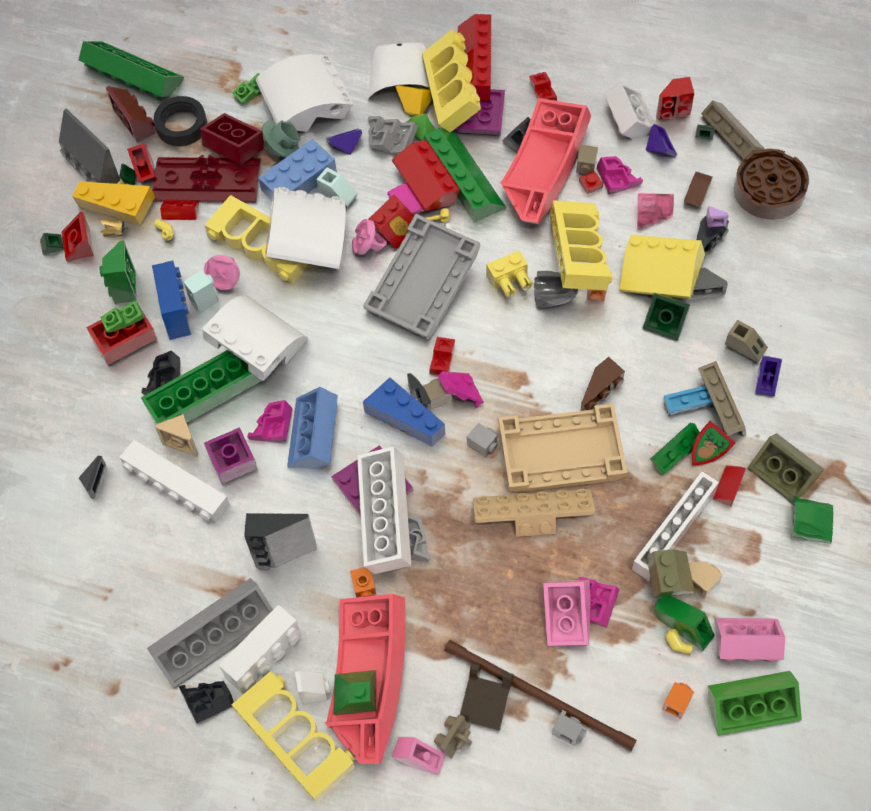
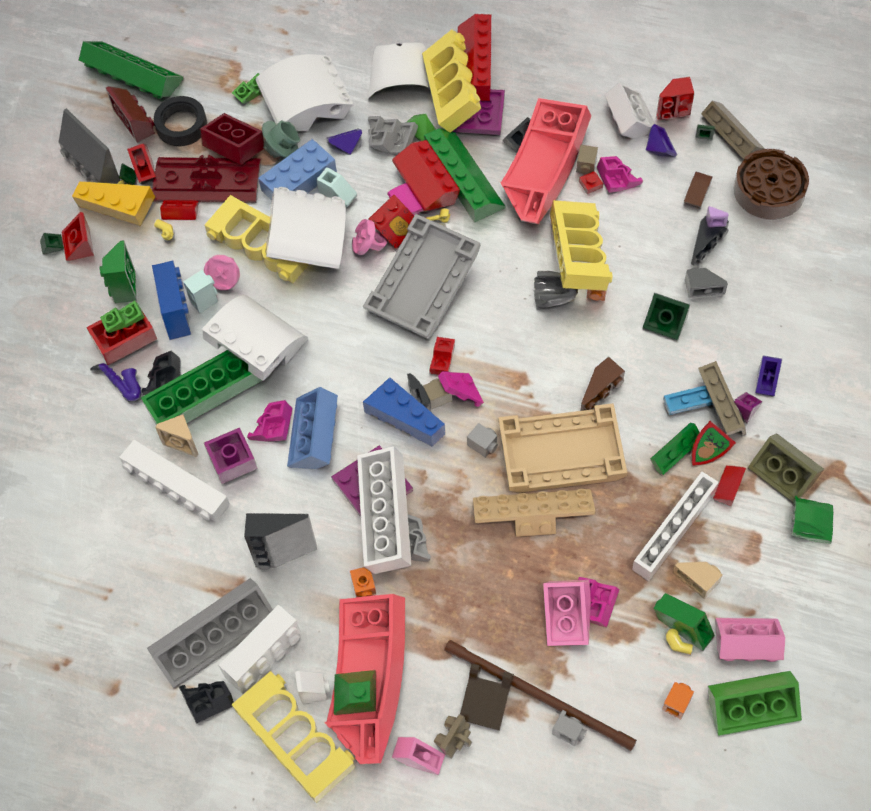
(92, 476): black slope -> none
(113, 227): pearl gold piece -> none
(128, 386): none -> dark purple piece
(414, 99): yellow slope -> none
(507, 270): light yellow brick -> none
(542, 86): red slope -> none
(653, 208): clear pink slope -> none
(661, 266): light yellow slope -> none
(670, 573): olive slope -> none
(746, 341): dark tan slope -> none
(747, 405): none -> magenta slope

